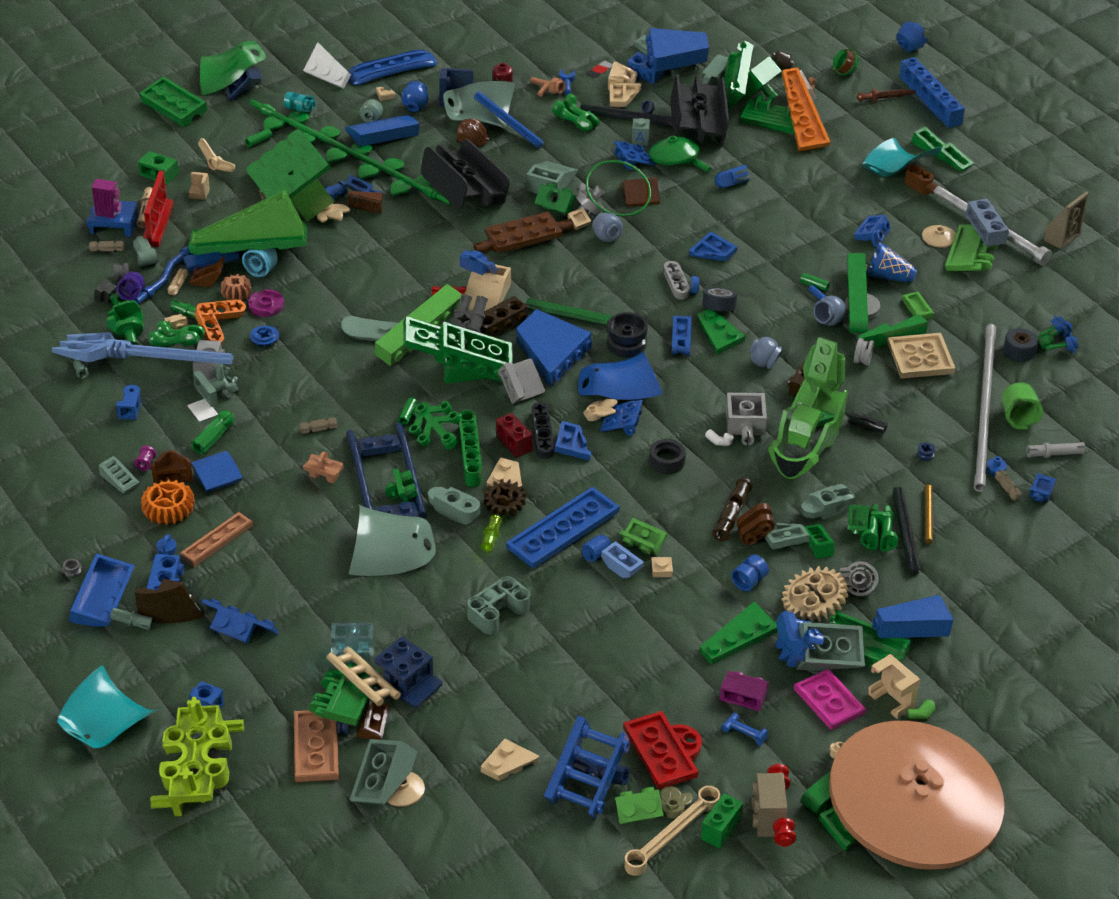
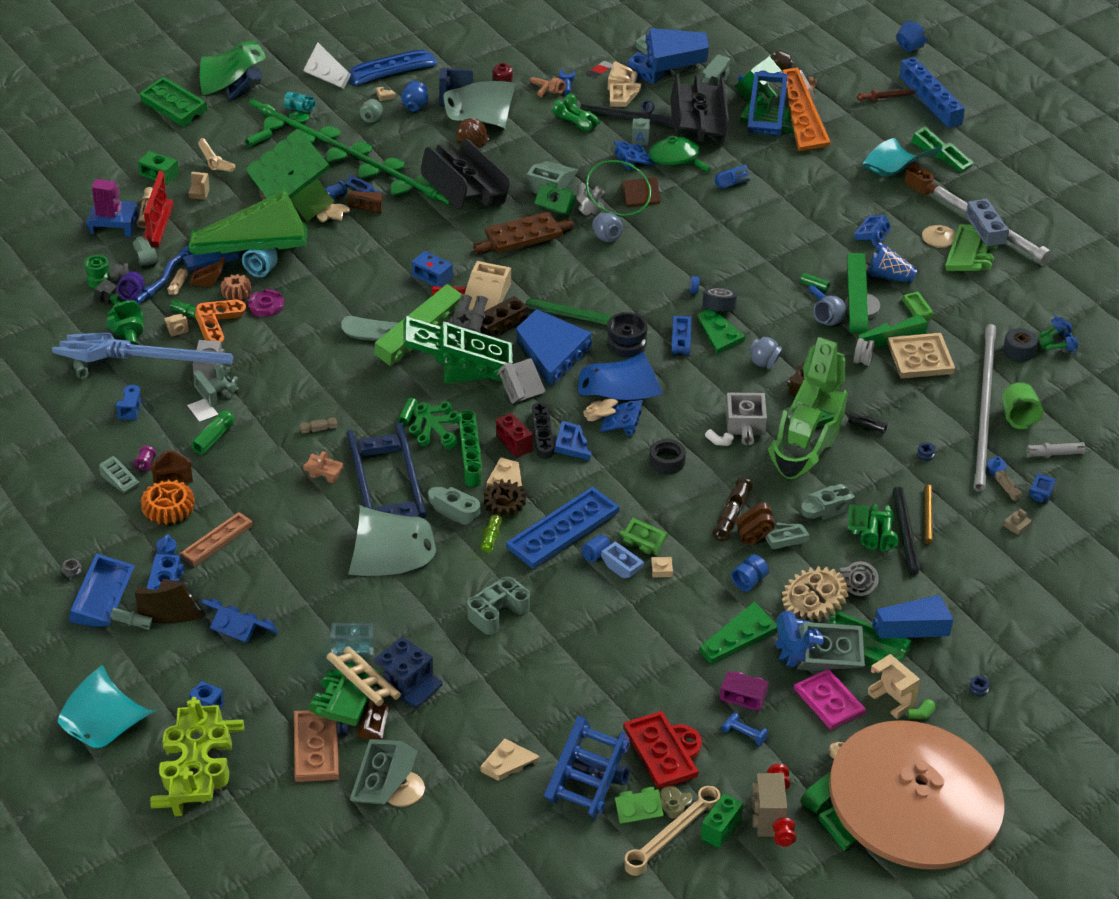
(97, 270): none -> green wheel
(106, 246): dark tan axle -> none
(167, 337): green piece -> none
(216, 471): blue slope -> none
(263, 331): blue gear -> none
(383, 130): blue slope -> none
(399, 488): green hips -> none
(432, 269): none -> blue brick
(476, 262): blue piece -> none
(509, 120): blue axle -> none
(579, 218): tan plate -> none
(682, 293): light grey beam -> none
(713, 248): blue wing -> none
(737, 73): green gear -> none
(767, 127): none -> blue window
(820, 543): green slope -> none
(845, 62): piece -> none
(979, 686): none -> dark blue bush
(1017, 522): none -> dark tan tile
(1067, 224): dark tan slope -> none

